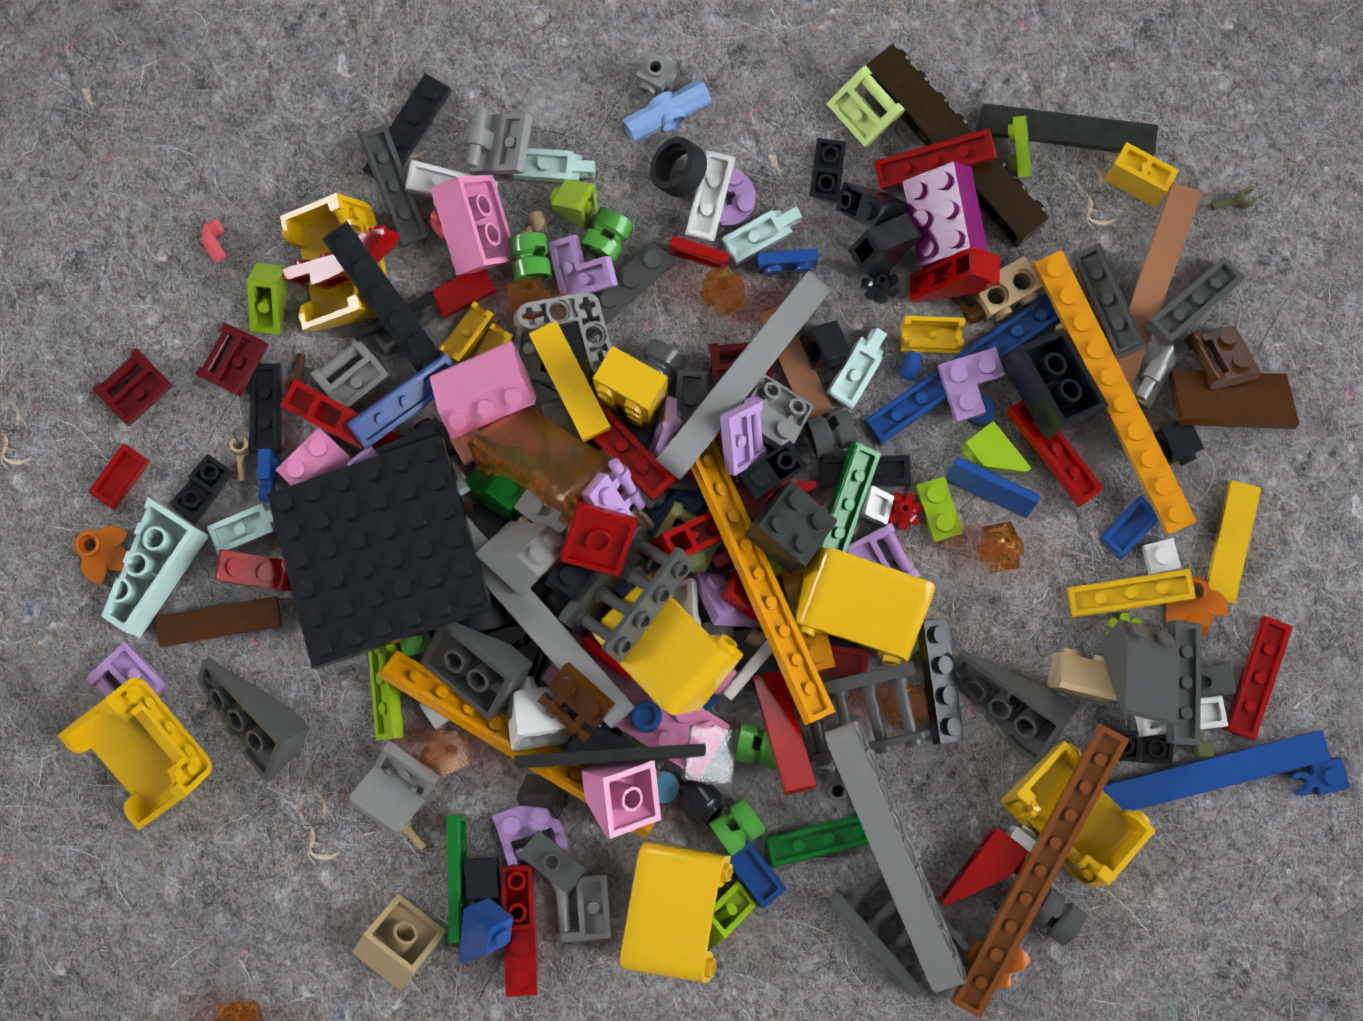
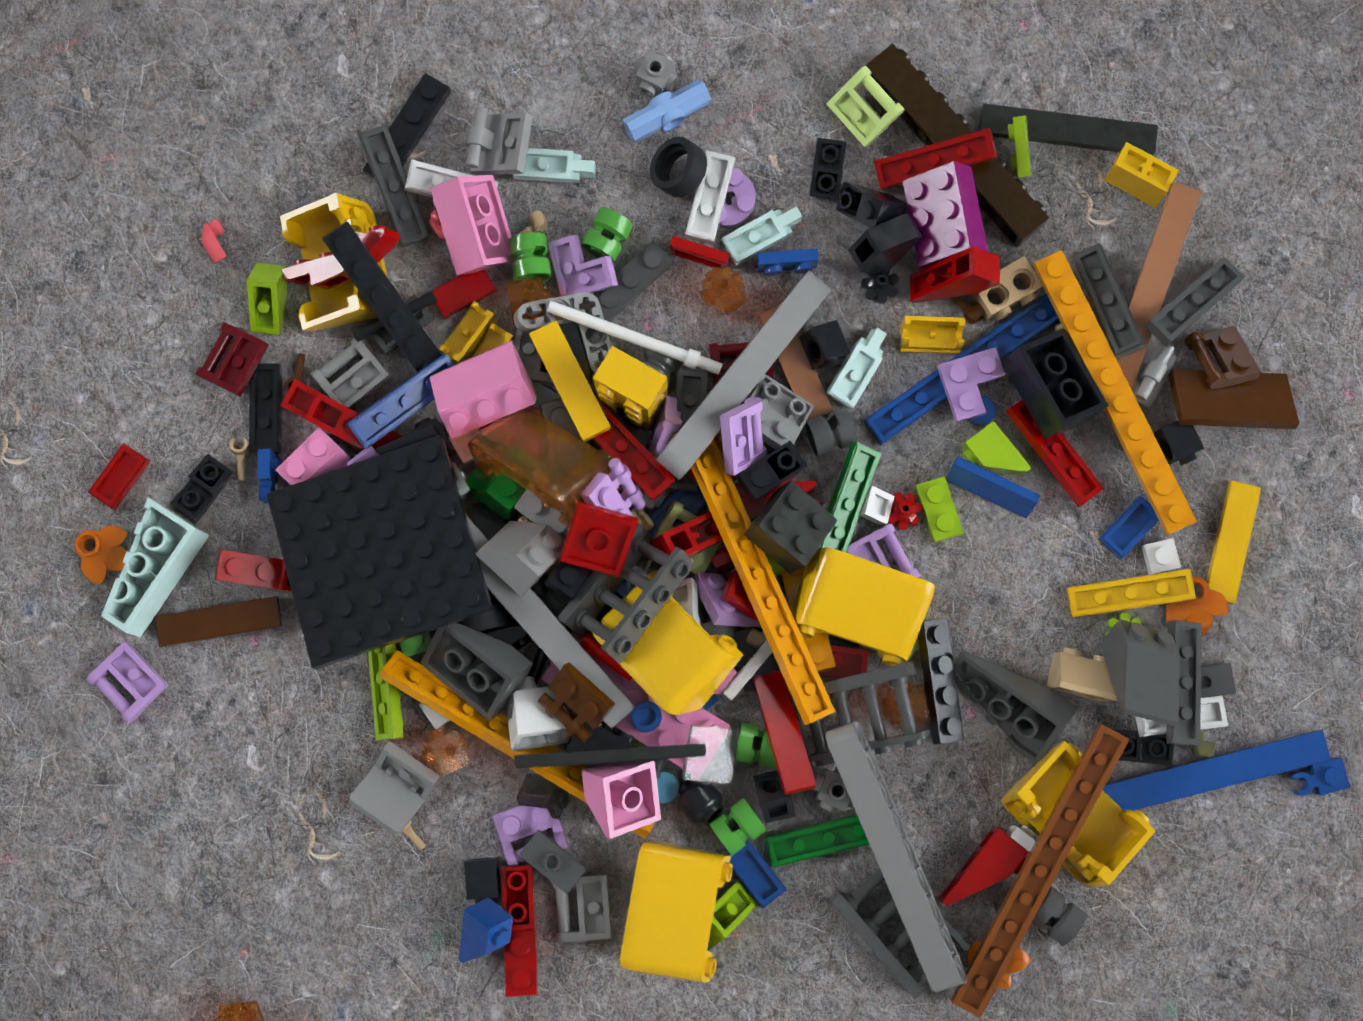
(138, 393): dark red plate -> none
(141, 748): yellow windscreen -> none
(242, 528): light aqua hinge -> none
(262, 722): dark grey wedge -> none
(399, 942): tan slope -> none
(456, 874): green tile -> none
(574, 201): lime slope -> none
(690, 358): none -> white bar
(771, 797): none -> black brick
(890, 471): black tile -> none
(911, 365): blue tile -> none
(1000, 553): clear orange brick -> none
(1239, 201): olive hand -> none
(1258, 678): red tile -> none

